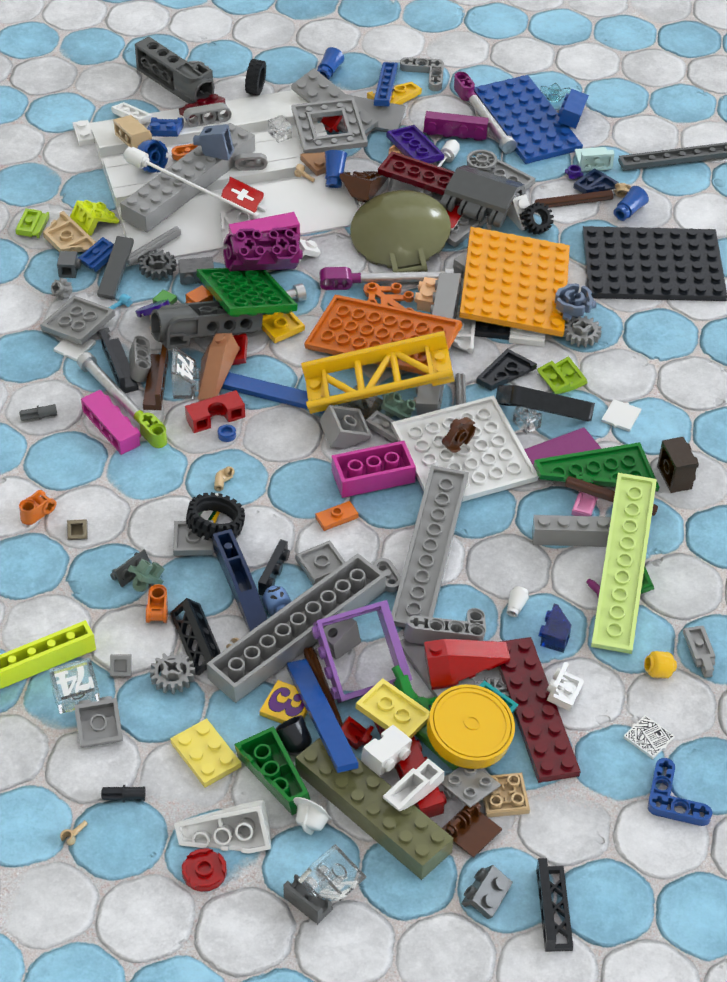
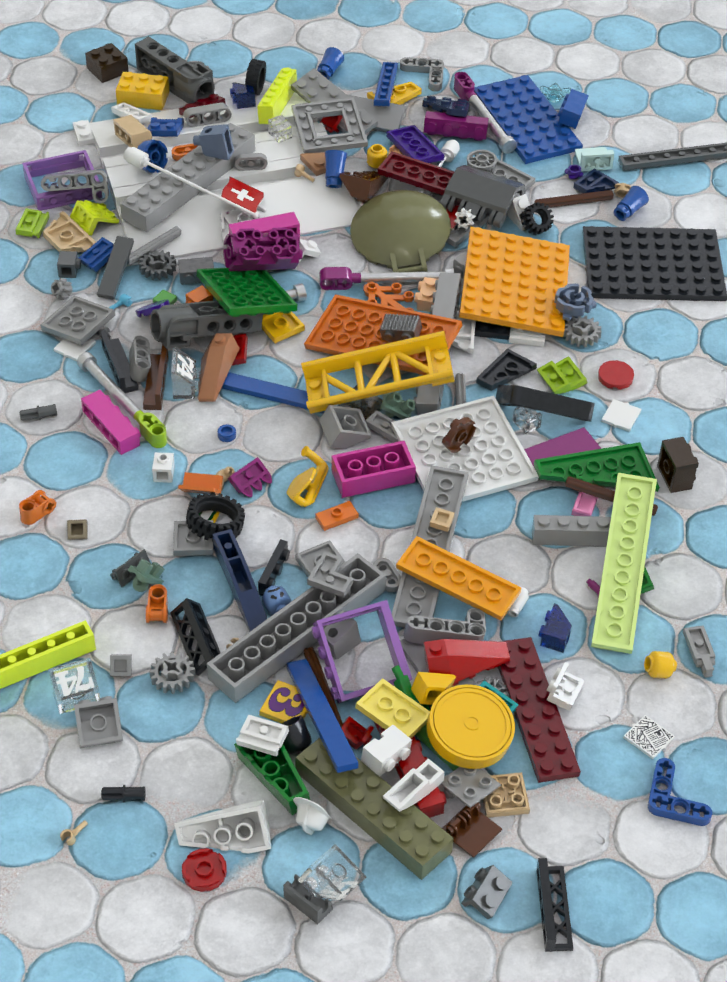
(57, 164): none -> medium lavender window
(75, 184): none -> light grey beam
(106, 62): none -> dark brown brick
(143, 90): none -> yellow brick
(163, 467): none -> white brick
(201, 483): none -> orange panel
(205, 753): light yellow plate -> none
(227, 405): red arch -> none
(242, 95): none -> clear blue slope
(250, 476): none -> magenta plate
(262, 735): none -> white plate
(277, 95): none -> neon yellow brick
(310, 480): none -> yellow piece
(326, 577): none -> light grey plate
(376, 155): none -> yellow head
(400, 327): none -> flat silver brick
(430, 685): none -> yellow slope
(442, 519): none -> tan plate
(452, 107): none -> dark blue plate
(459, 578): none -> light orange plate
(460, 215): none -> white gear
(616, 374): none -> red tile

